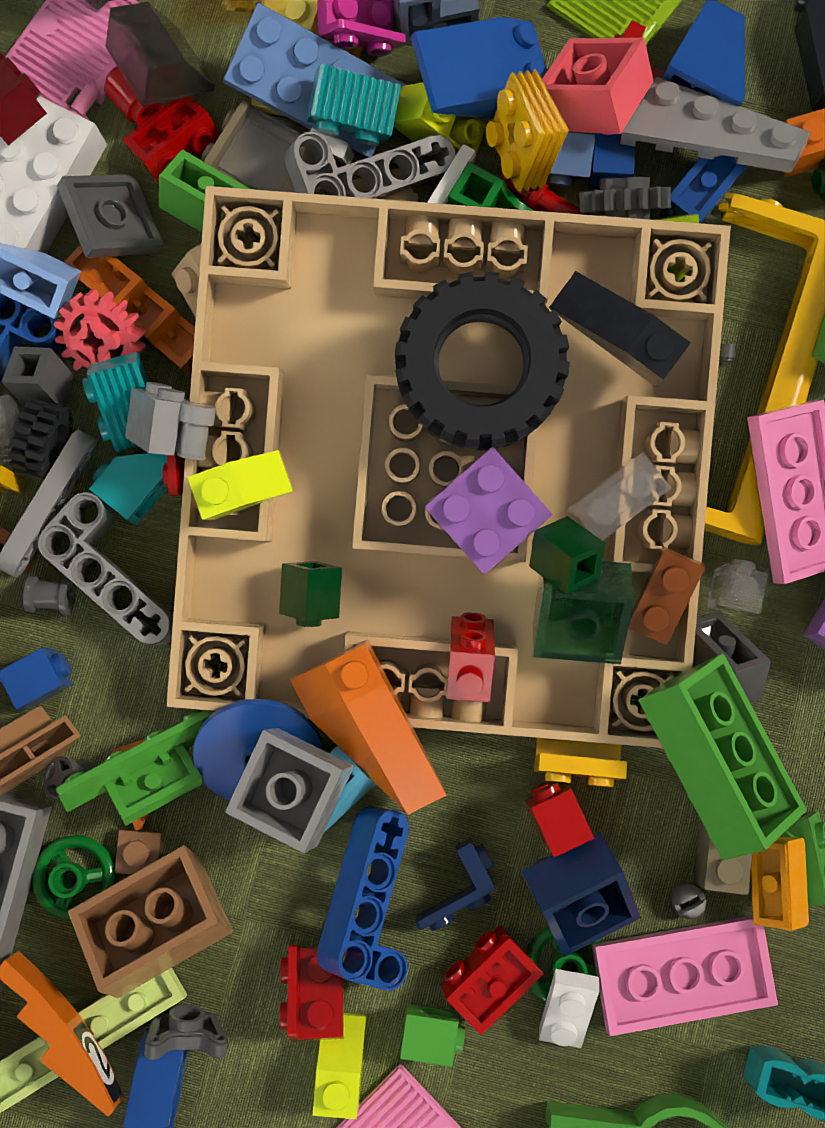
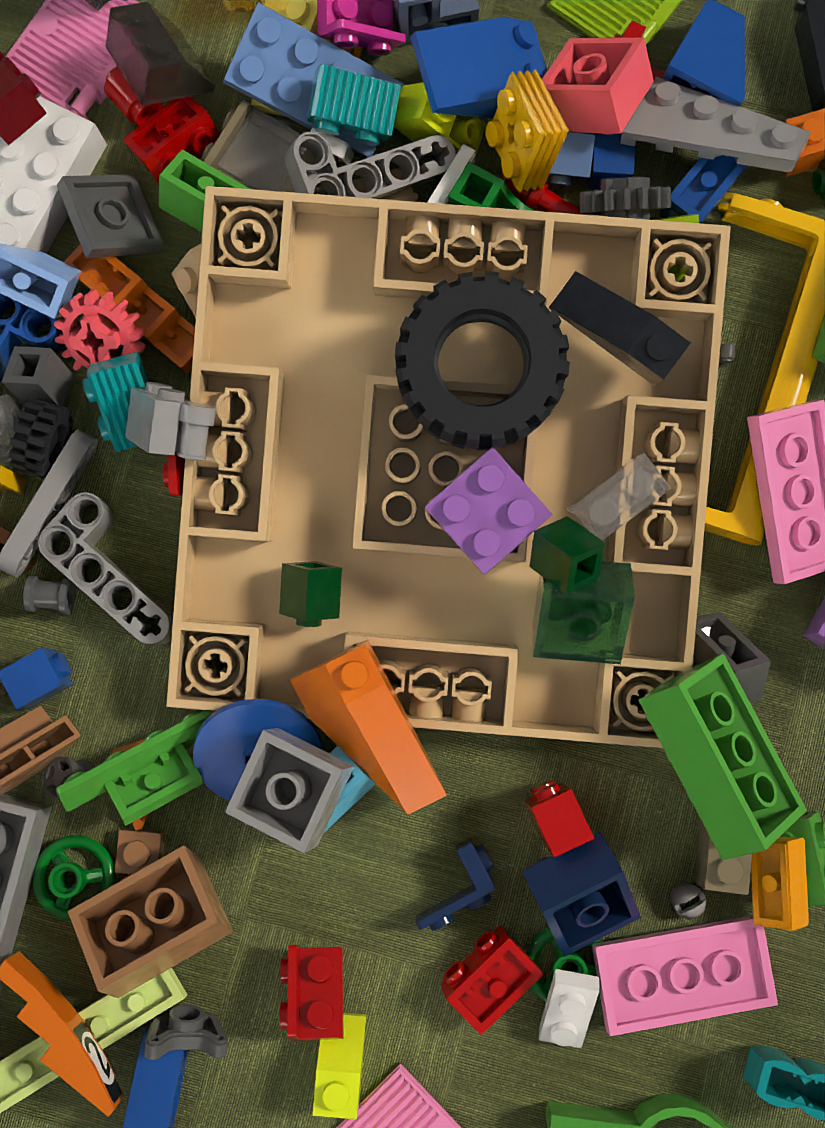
(131, 484): teal slope -> none
(240, 484): neon yellow slope -> none
(360, 936): blue beam -> none
(431, 1035): bright green brick -> none
(471, 658): red bracket -> none
(581, 759): yellow bracket -> none
(665, 595): dark orange plate -> none
(738, 589): clear brick -> none

